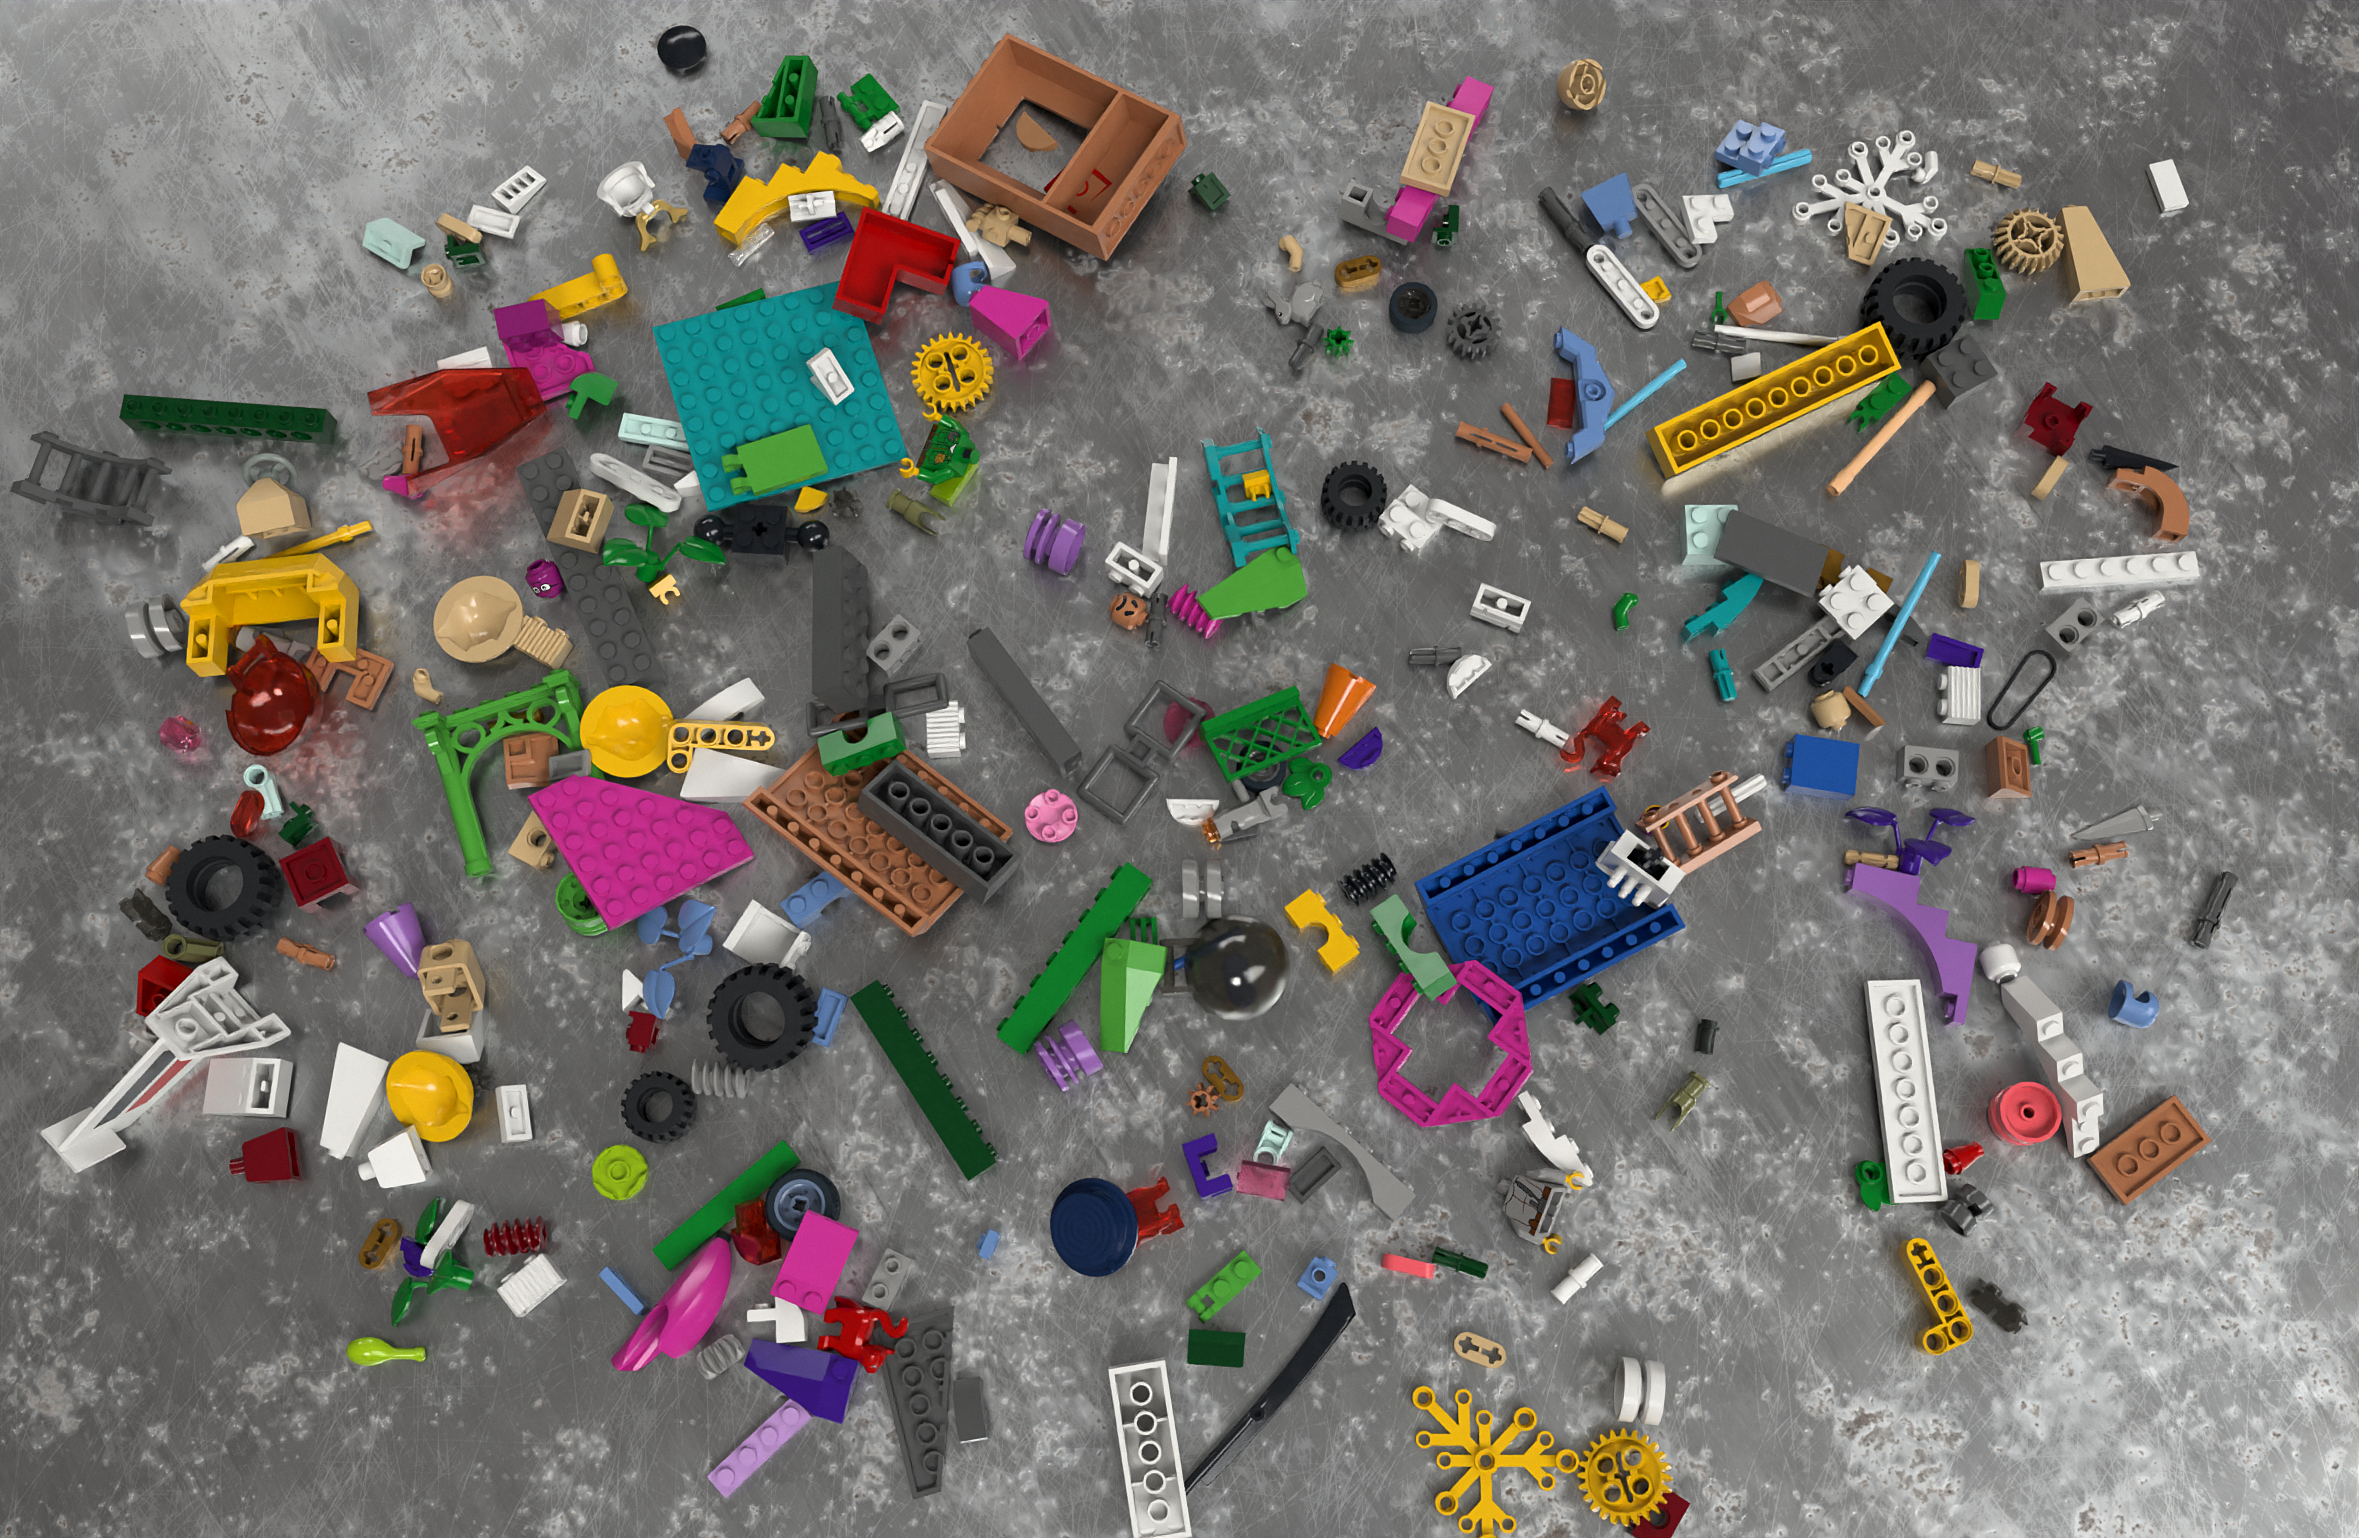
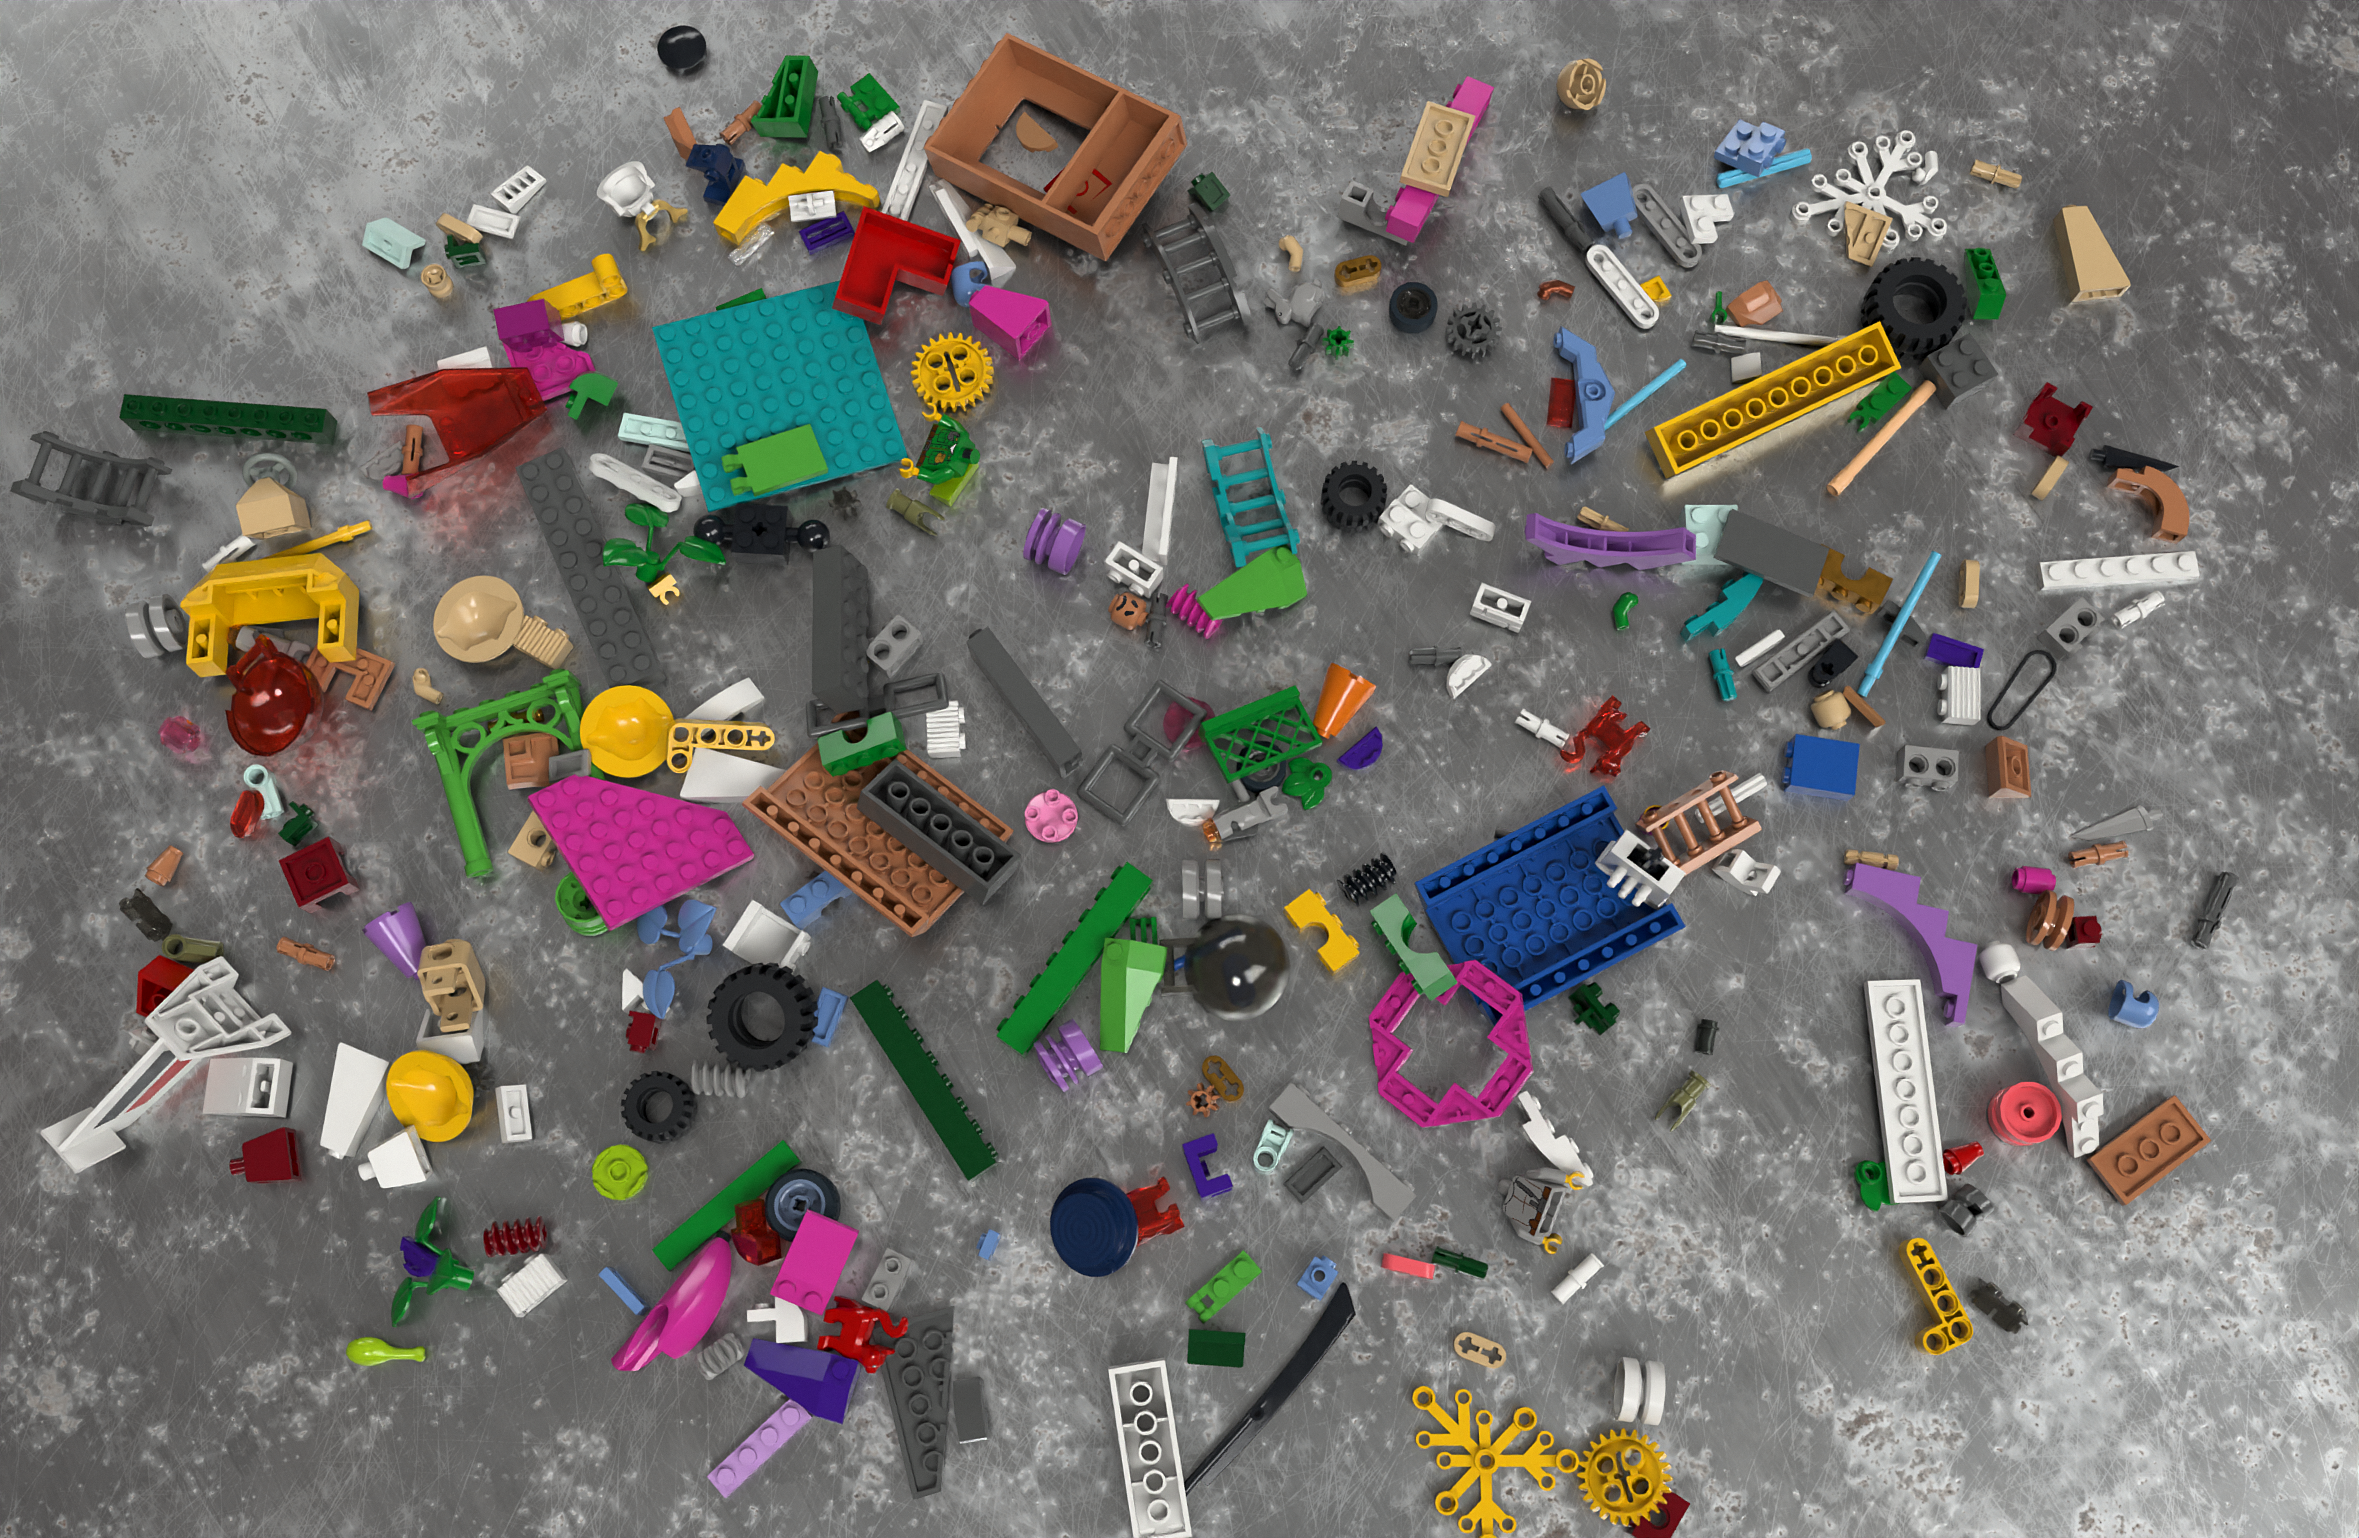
(196, 869): black tyre -> none
(386, 1246): pearl gold beam -> none
(447, 1233): white beam -> none
(544, 578): magenta head -> none
(581, 520): tan slope -> none
(810, 499): yellow tile -> none
(829, 376): white slope -> none
(1216, 256): none -> dark grey fence
(1257, 485): yellow tile -> none
(1263, 1180): clear pink piece -> none
(1448, 232): dark green bracket -> none
(1555, 286): none -> copper arm
(1606, 548): none -> medium lavender arch
(1744, 873): none -> white brick
(1760, 648): none -> white tile
(1854, 601): white plate -> none
(1915, 849): dark purple plant -> none
(2030, 231): tan gear -> none
(2031, 736): green hand -> none
(2087, 933): none -> dark red brick
(2167, 185): white tile -> none

